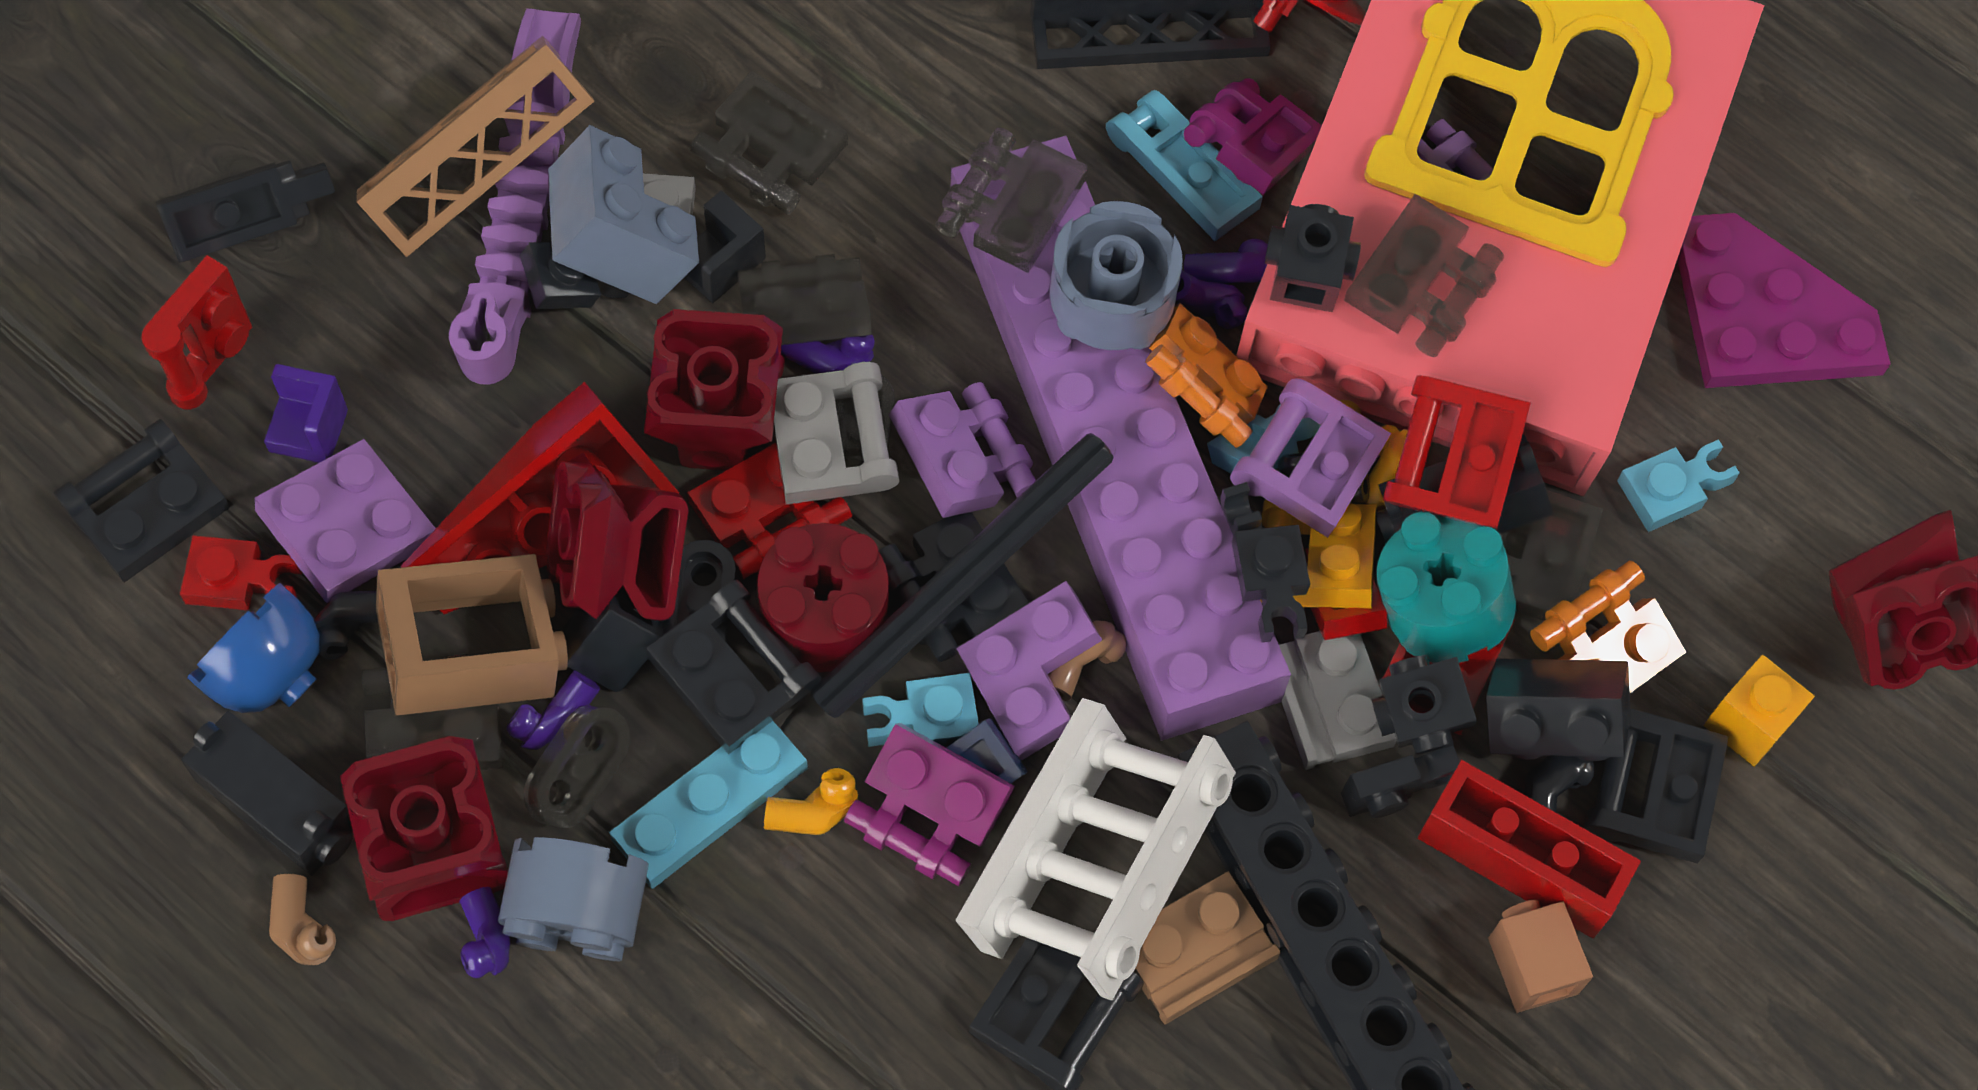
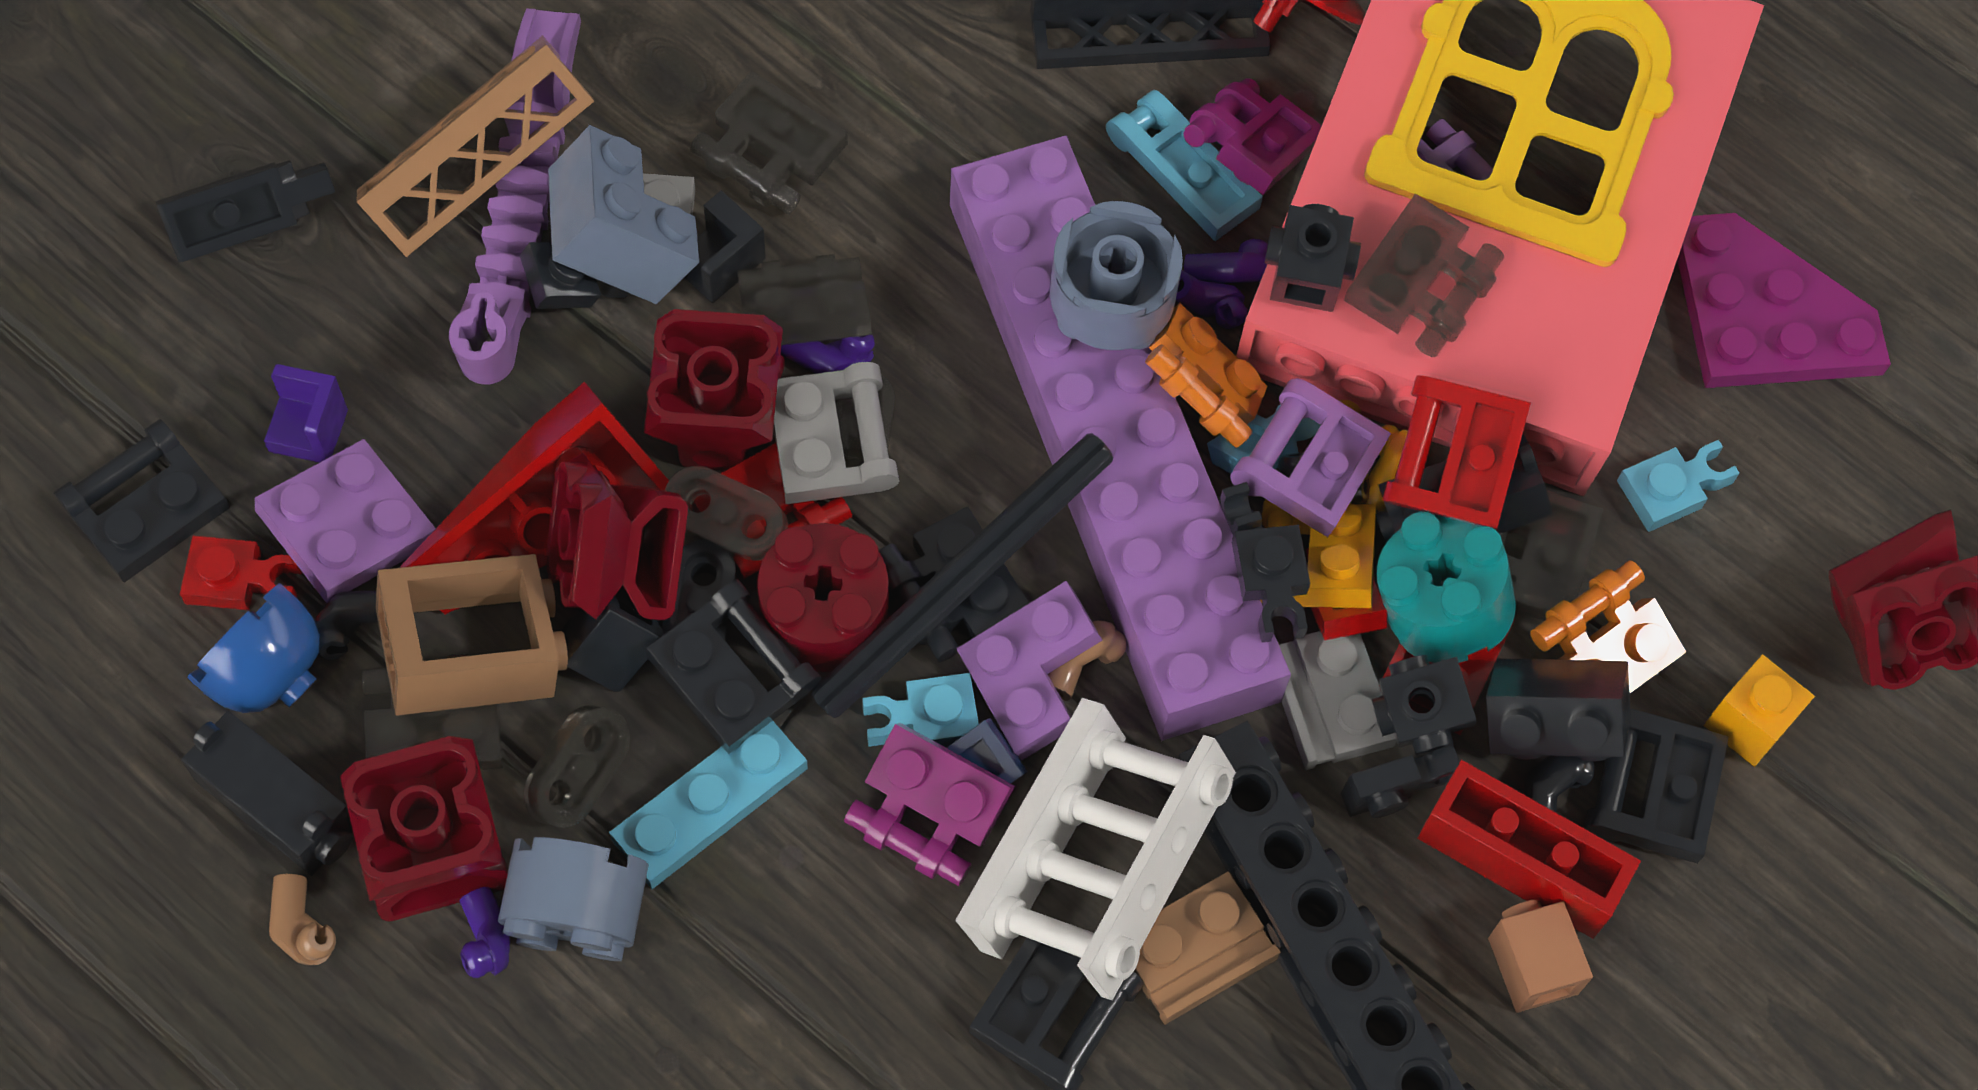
(209, 320): red plate -> none
(539, 729): dark purple arm -> none
(729, 513): none -> clear smoke plate
(818, 811): light orange arm -> none
(948, 455): medium lavender plate -> none
(1027, 208): clear smoke plate -> none

